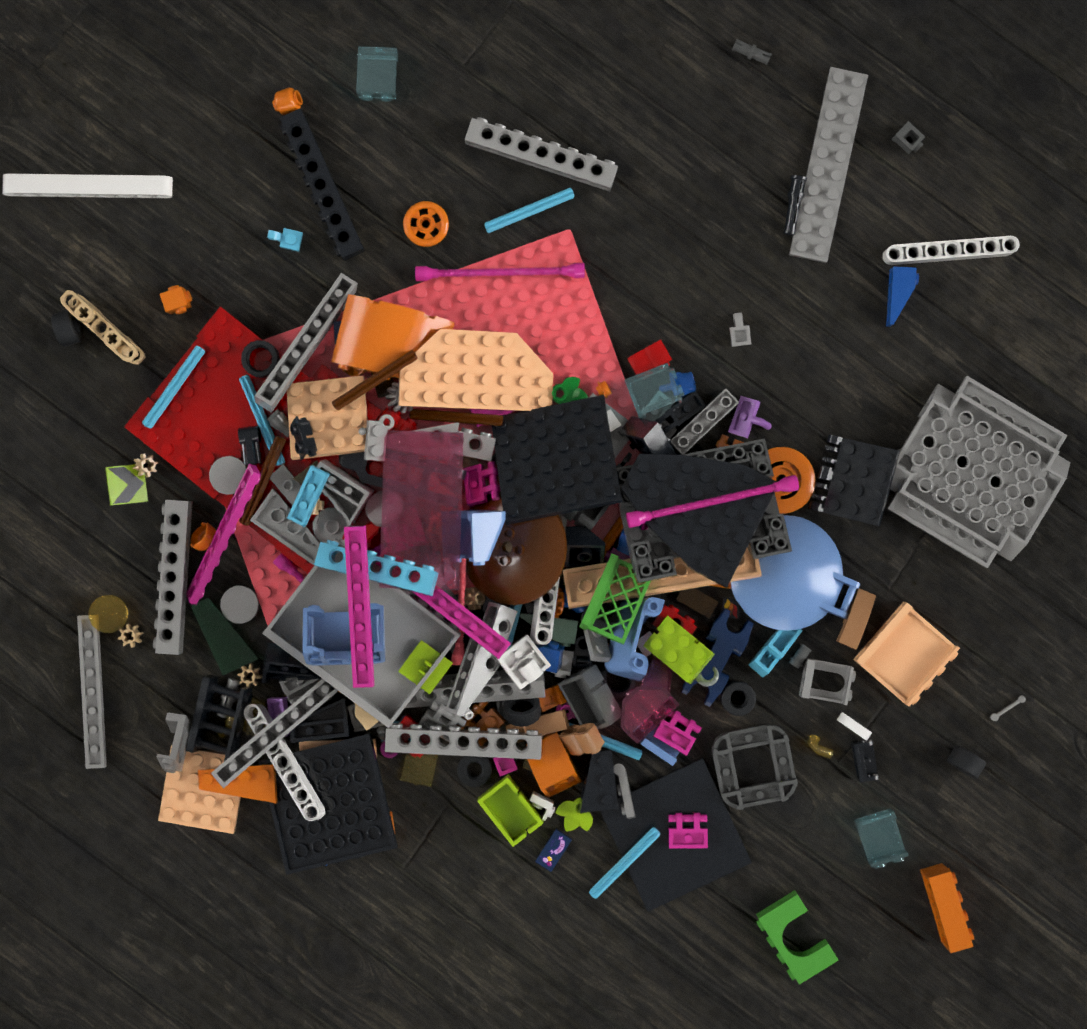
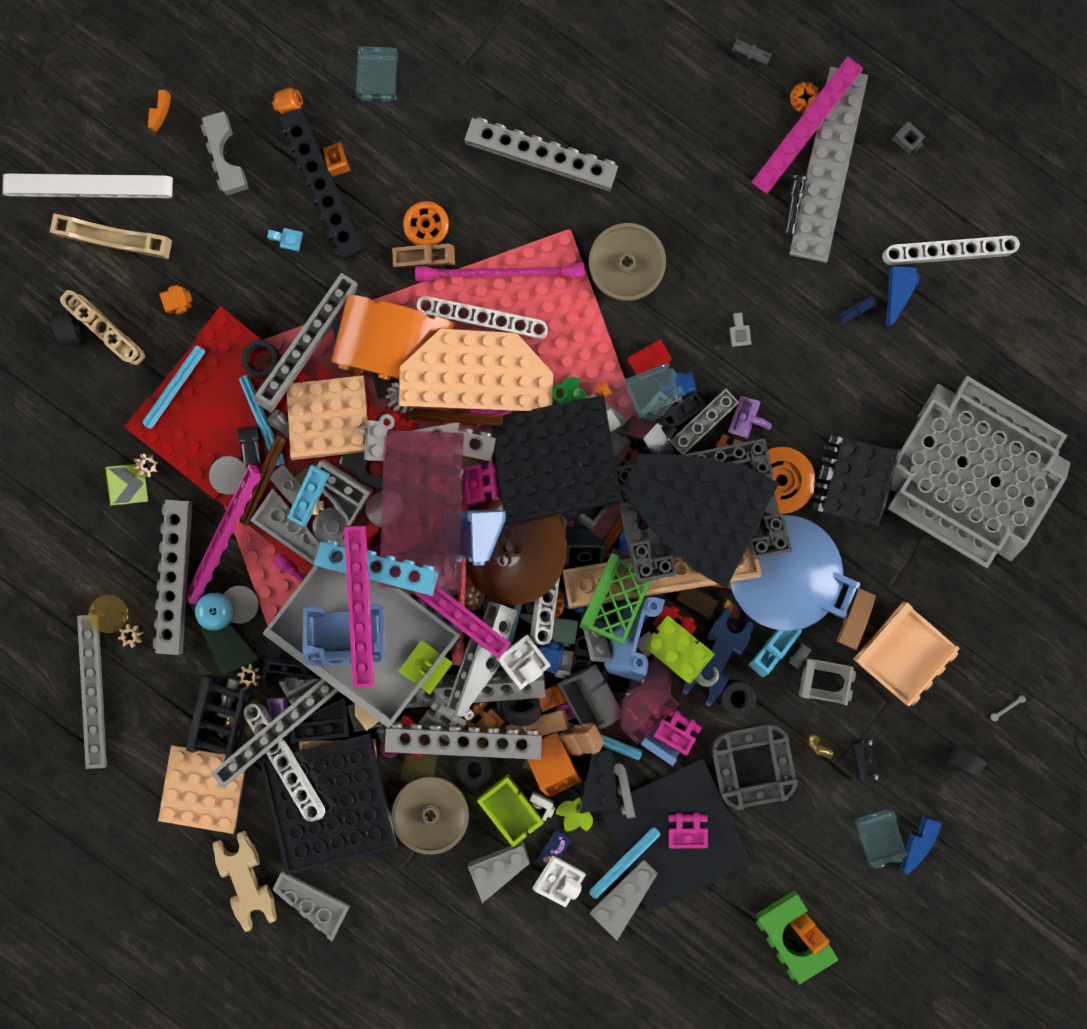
(111, 237): none -> tan arch
(157, 116): none -> orange slope
(181, 727): light grey panel -> none
(202, 537): orange hair -> none
(218, 130): none -> light grey arch
(223, 615): none -> medium azure cylinder
(249, 894): none -> tan piece
(255, 783): orange wing -> none
(300, 429): black hinge -> none
(312, 903): none -> light grey wing
(336, 159): none -> orange slope
(374, 380): reddish brown axle -> none
(423, 255): none -> medium nougat slope
(430, 815): none -> dark tan dish
(474, 312): none -> white beam
(497, 869): none -> light grey wedge
(505, 765): dark pink tile -> none
(529, 210): medium azure axle -> none
(559, 881): none -> white plate
(620, 904): none -> light grey wing
(627, 262): none -> dark tan dish
(787, 484): dark pink hose -> none
(798, 91): none -> orange gear
(807, 125): none -> dark pink plate
(809, 933): none -> orange slope
(854, 726): white beam -> none
(857, 309): none -> dark blue axle
(920, 844): none -> blue slope
(947, 907): orange brick -> none

